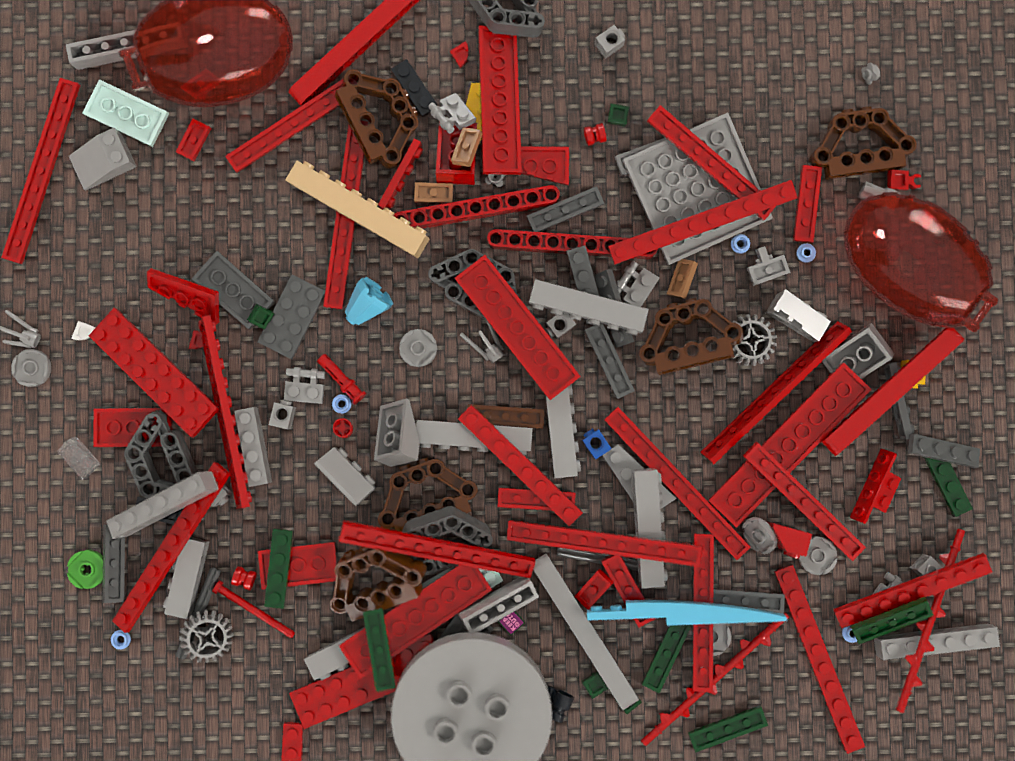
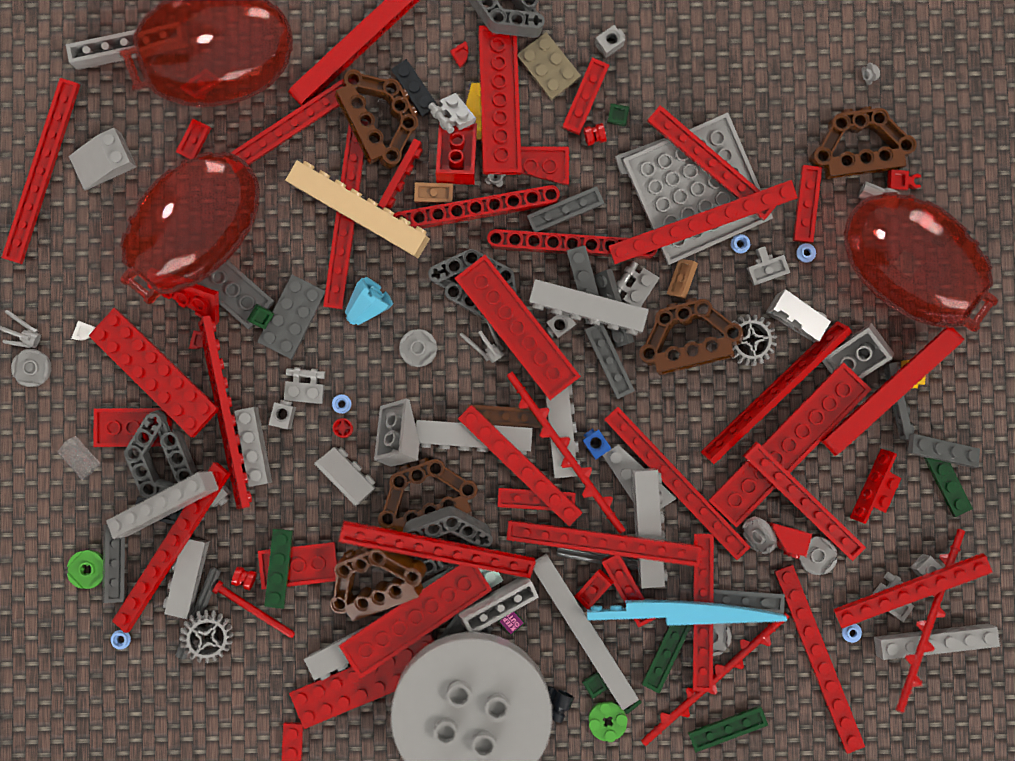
(125, 113): light aqua plate -> none
(189, 223): none -> clear red windscreen
(347, 385): red pin -> none
(379, 649): dark green plate -> none
(466, 147): medium nougat plate -> none
(548, 66): none -> dark tan plate
(568, 461): none -> red plant
(585, 96): none -> red plate
(609, 732): none -> bright green plate
(892, 620): dark green plate -> none

